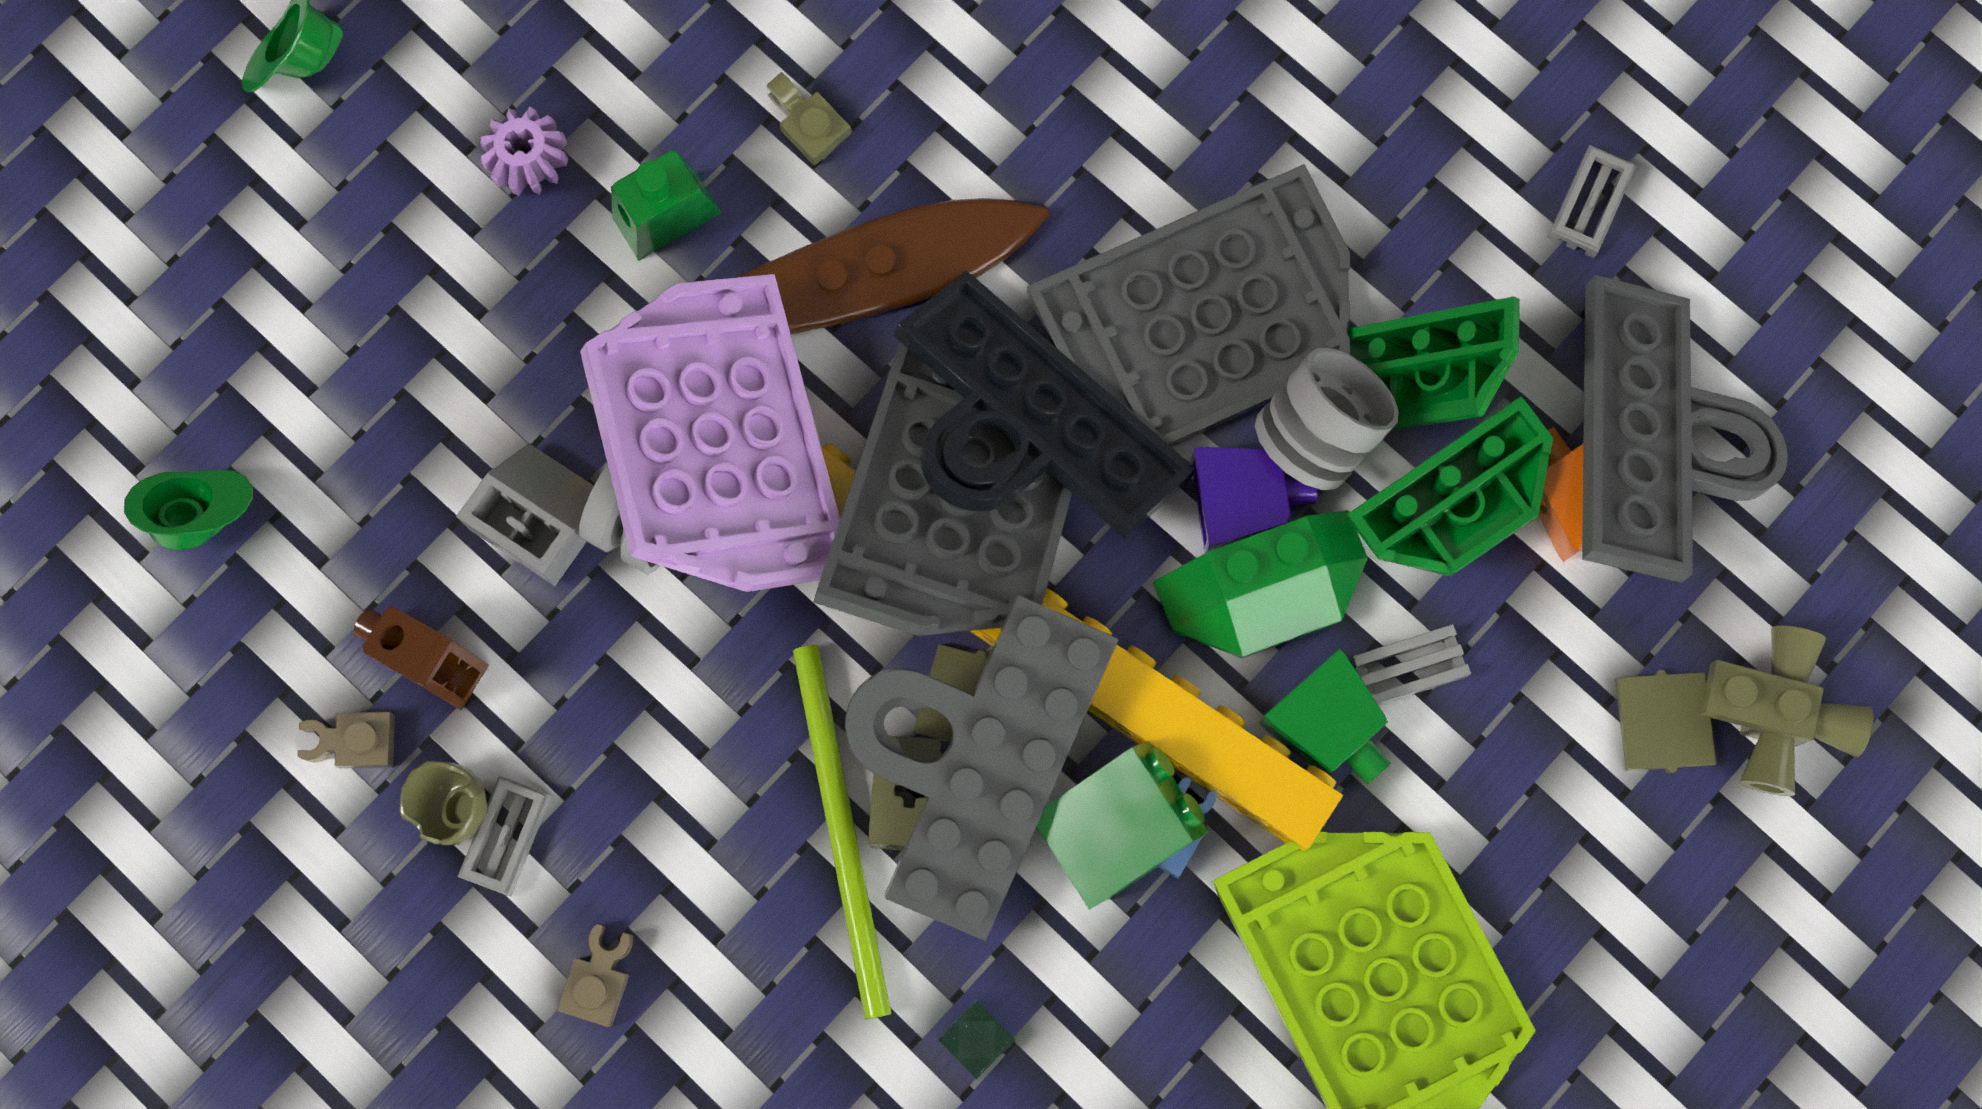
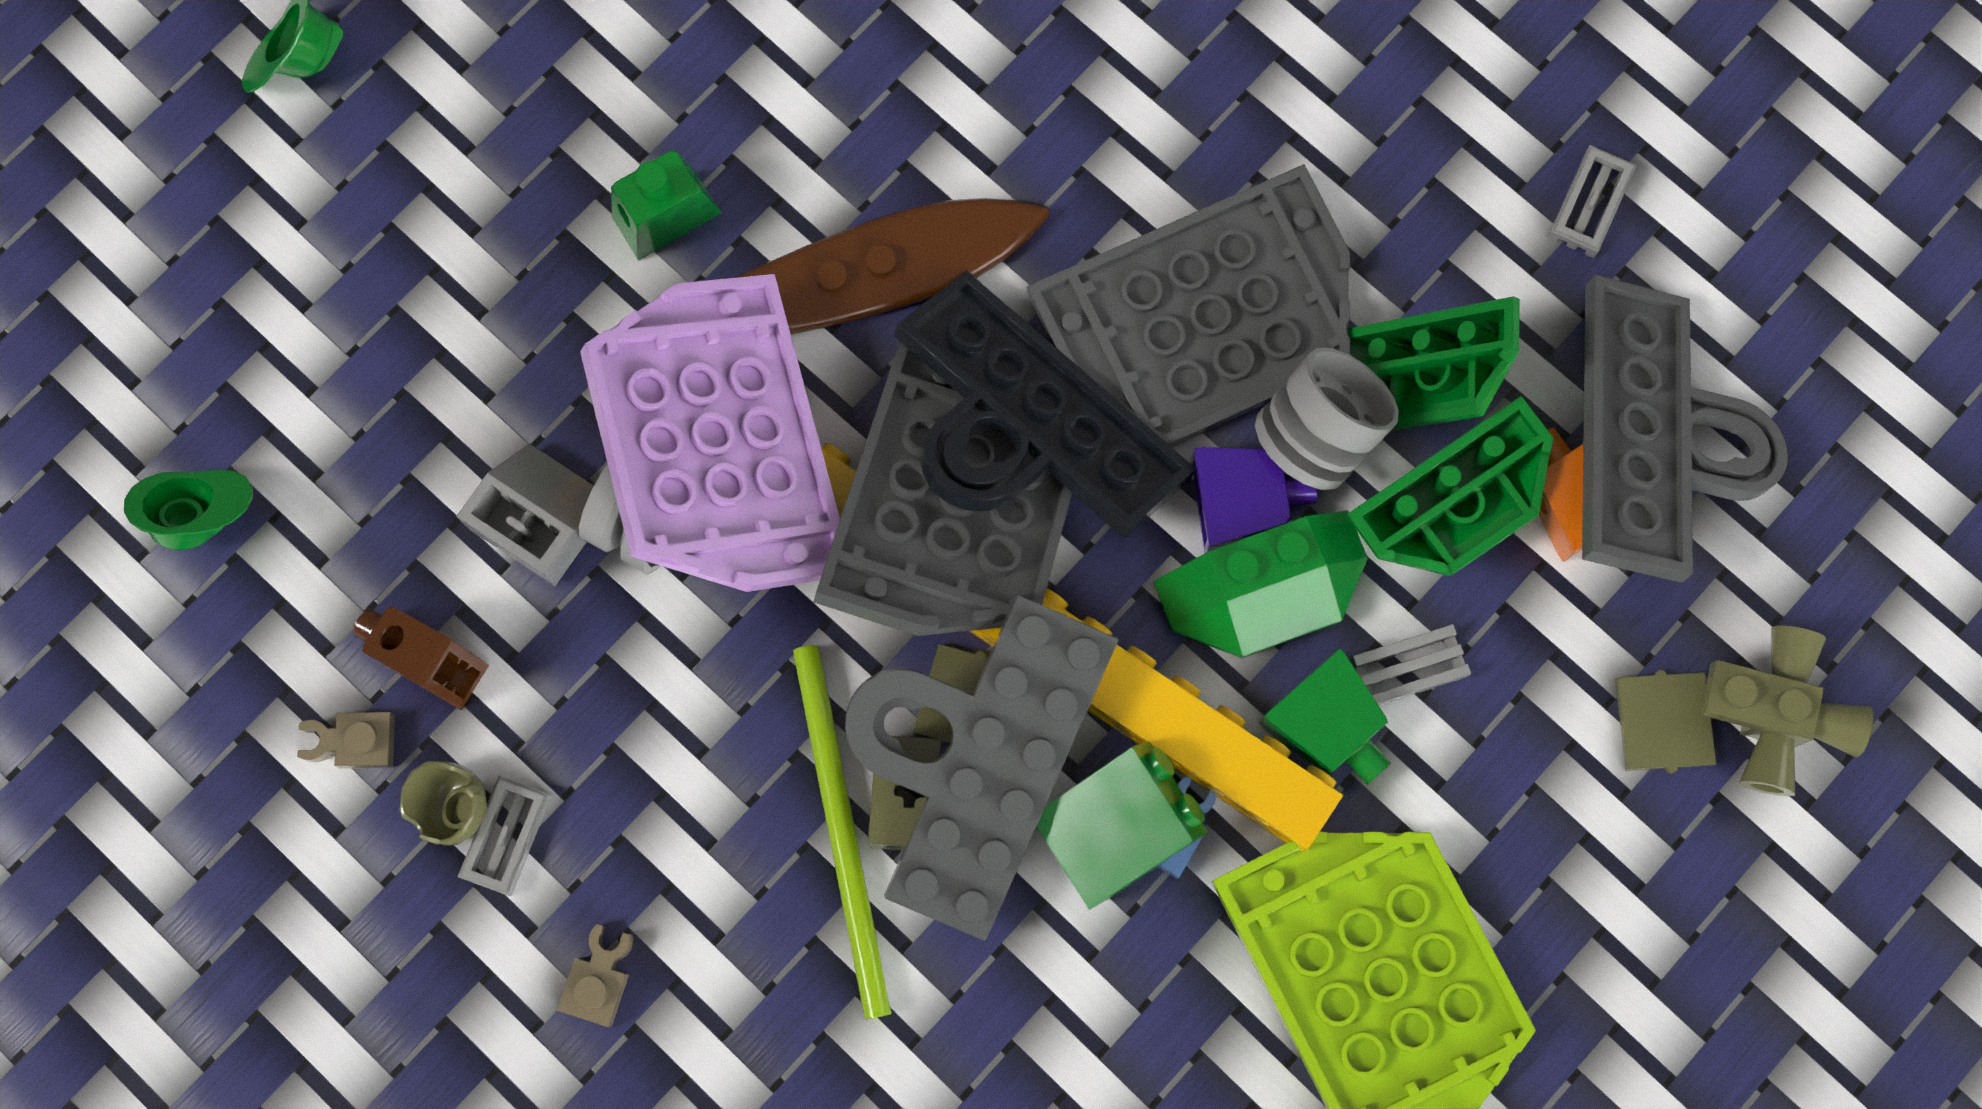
(514, 166): lavender gear -> none
(810, 123): olive plate -> none
(976, 1039): clear green tile -> none

